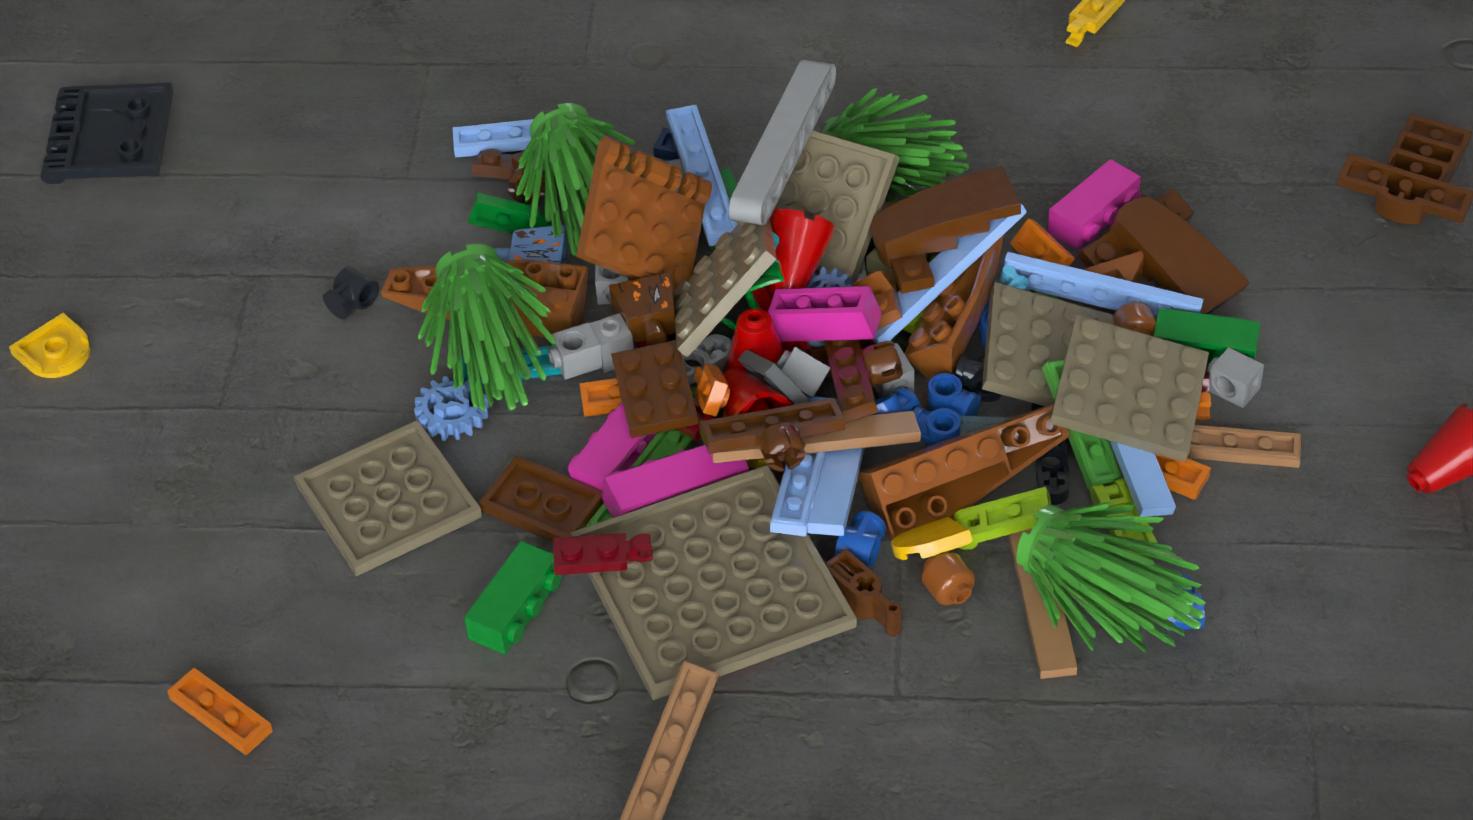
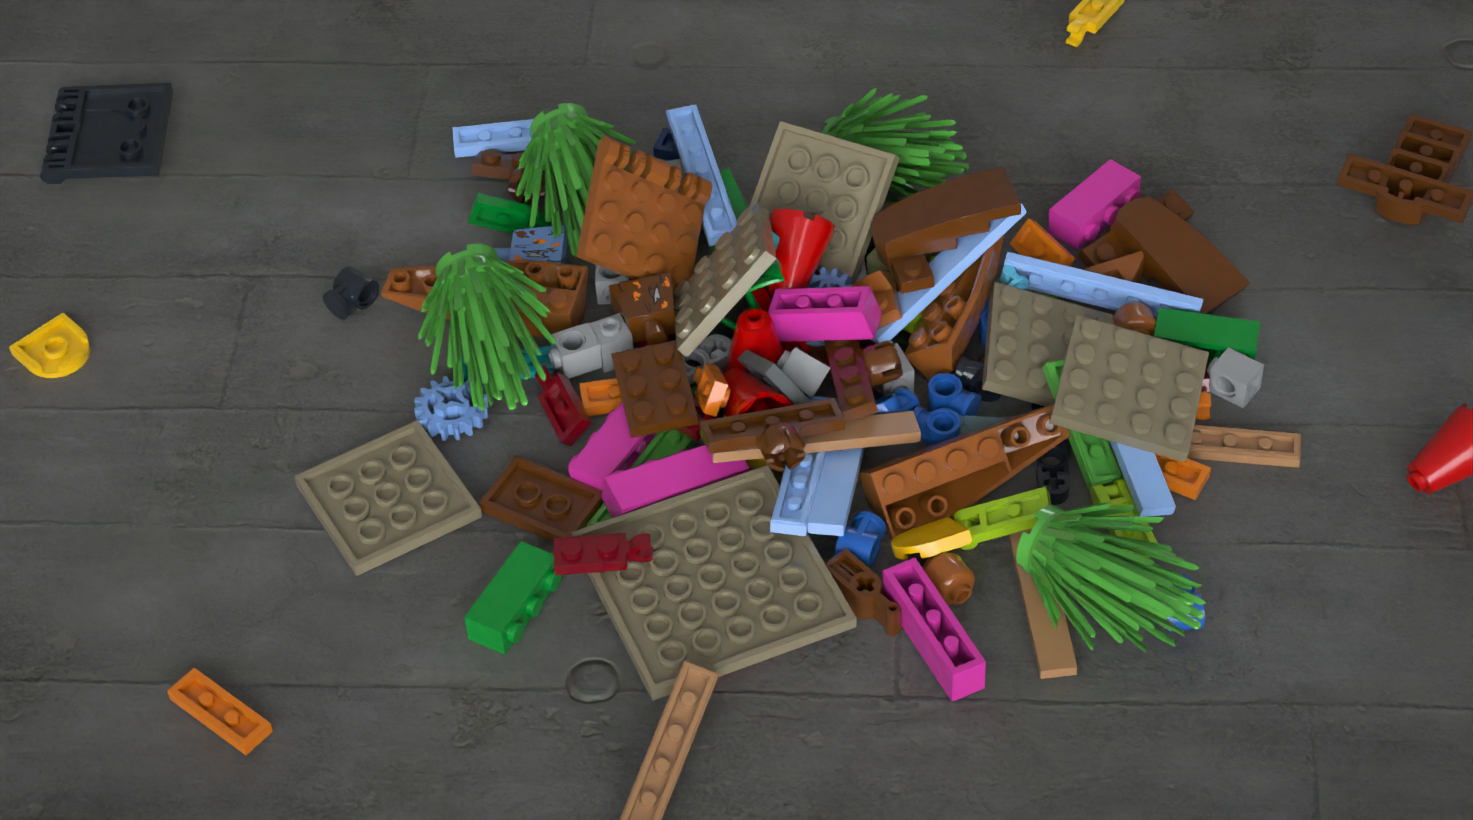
(562, 406): none -> dark red plate
(782, 142): light grey beam -> none
(935, 630): none -> dark pink brick

